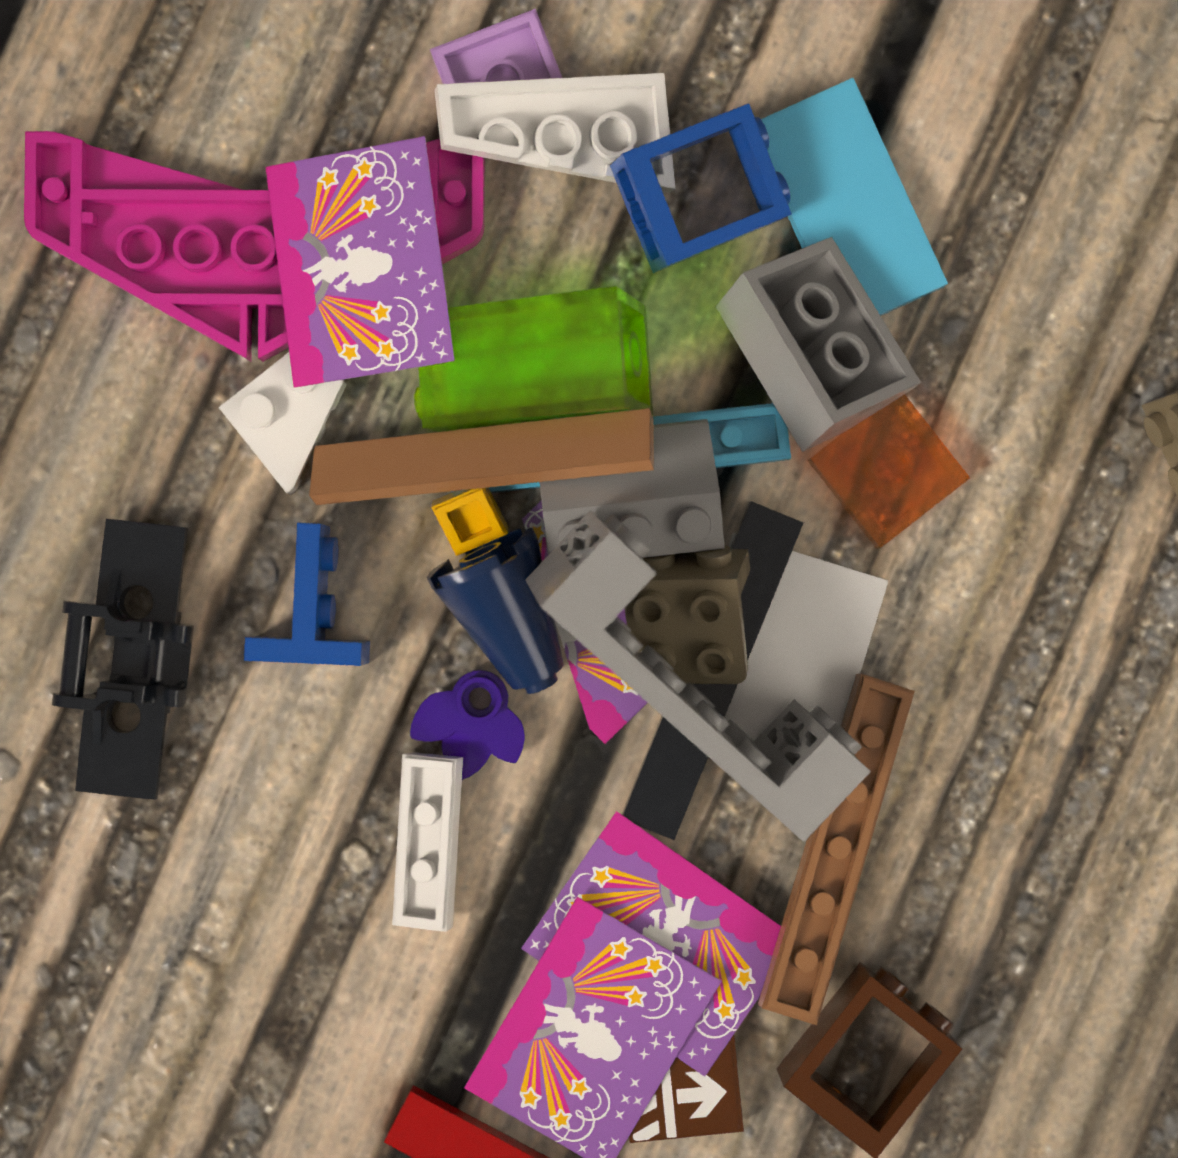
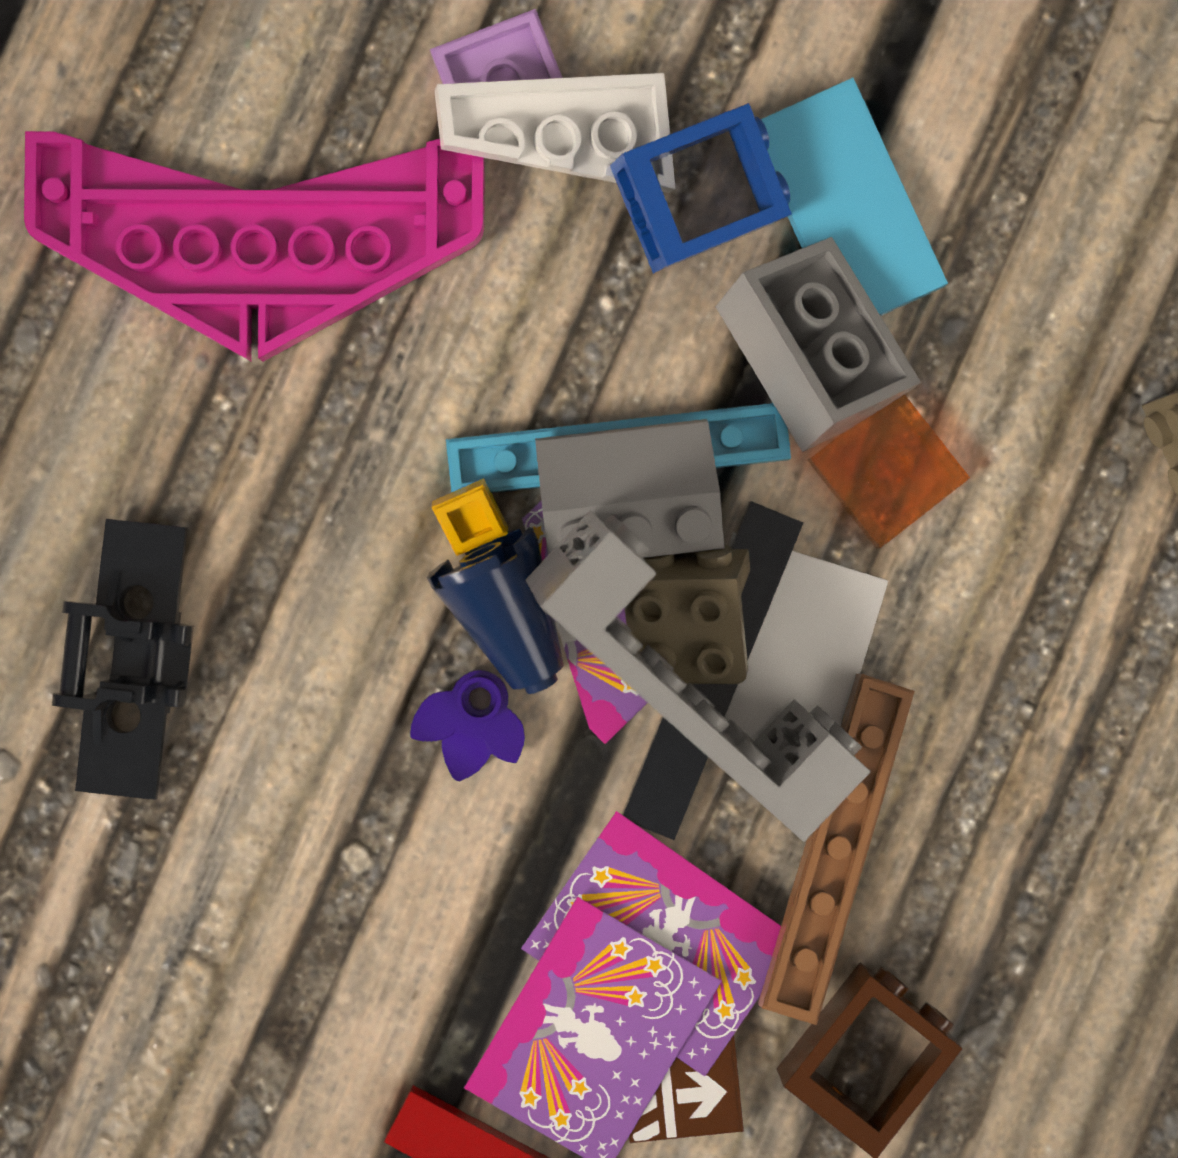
(282, 420): white wing -> none
(312, 610): blue bracket -> none
(360, 262): sticker -> none
(427, 841): white tile -> none
(484, 457): medium nougat tile -> none
(539, 361): clear neon green slope -> none

